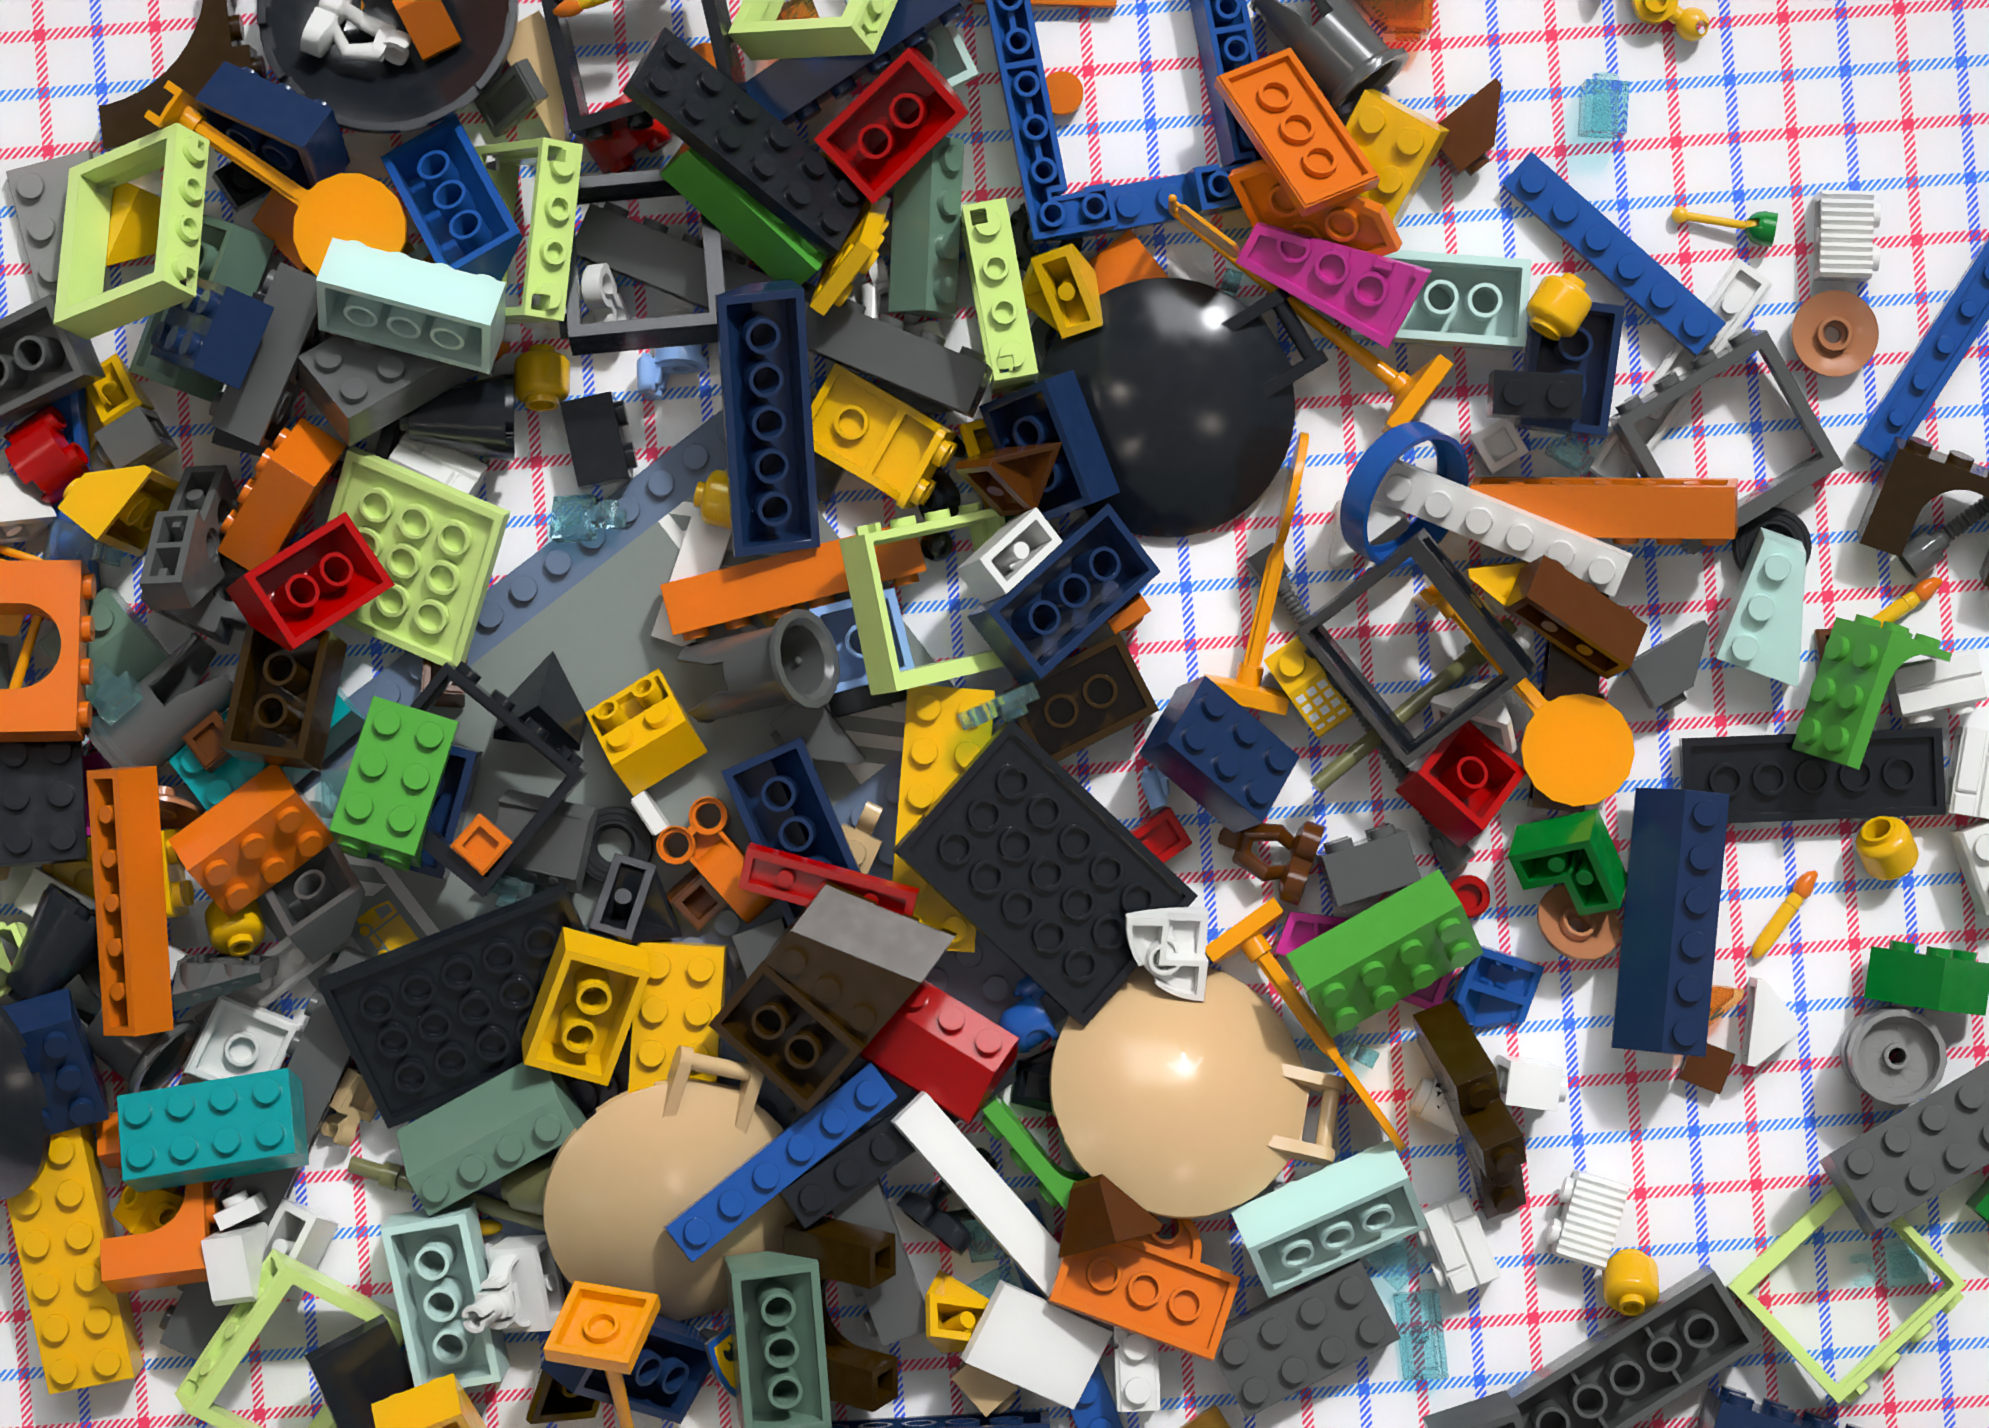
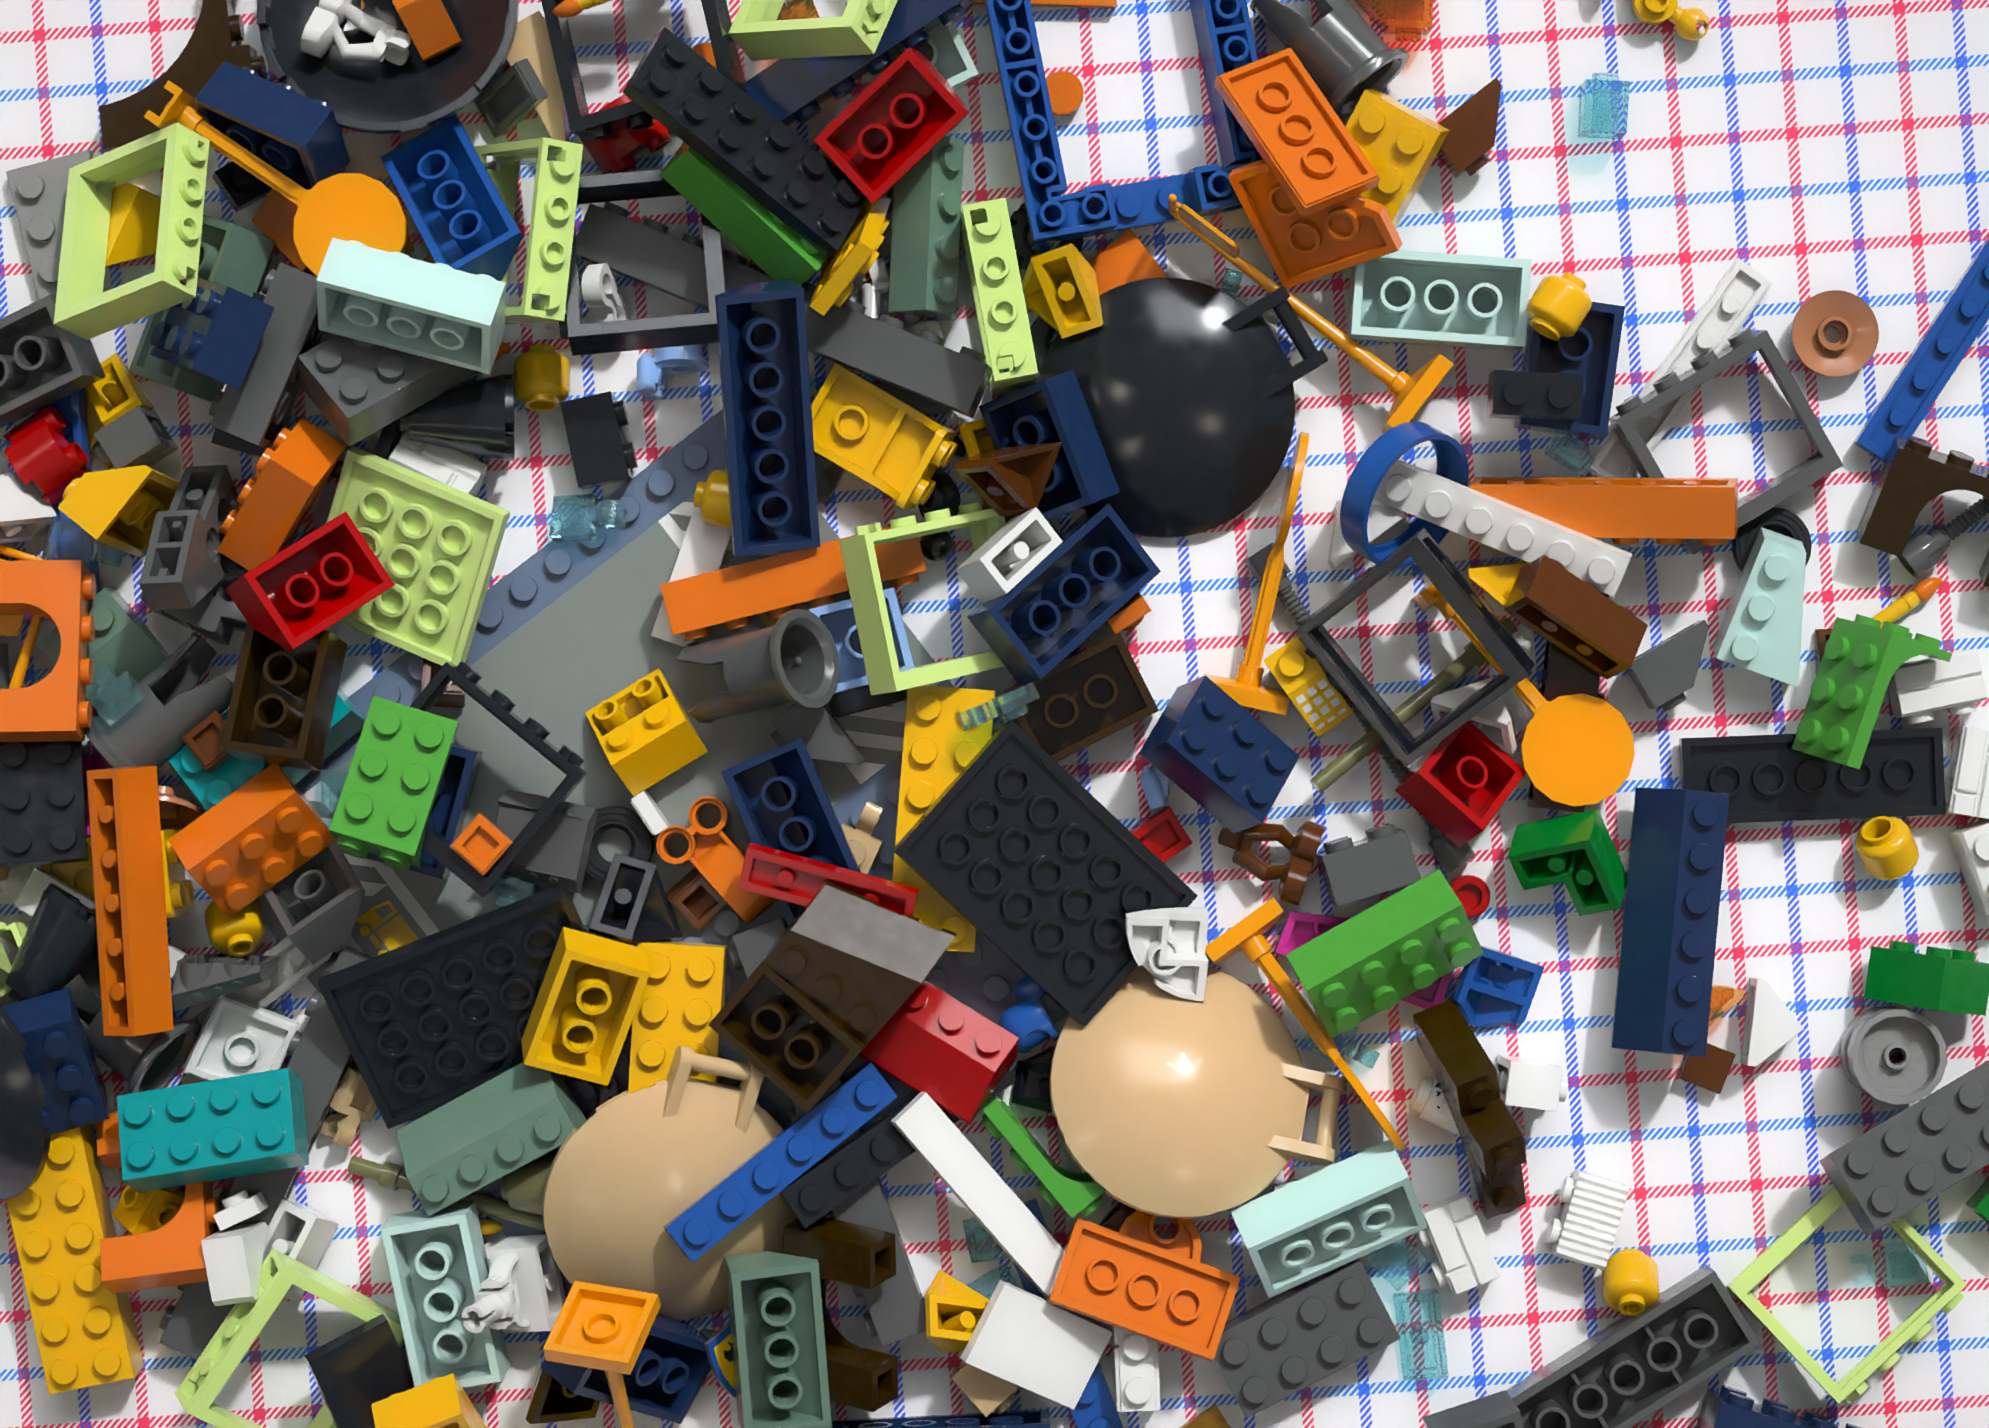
(549, 701): black slope -> none
(942, 1224): black piece -> none
(1102, 1216): reddish brown slope -> none
(1341, 281): dark pink wing -> none
(1498, 445): white plate -> none
(1596, 932): nougat dish -> none
(1613, 254): blue plate -> none
(1759, 227): hinge -> none
(1801, 890): yellow piece -> none
(1845, 235): white brick -> none

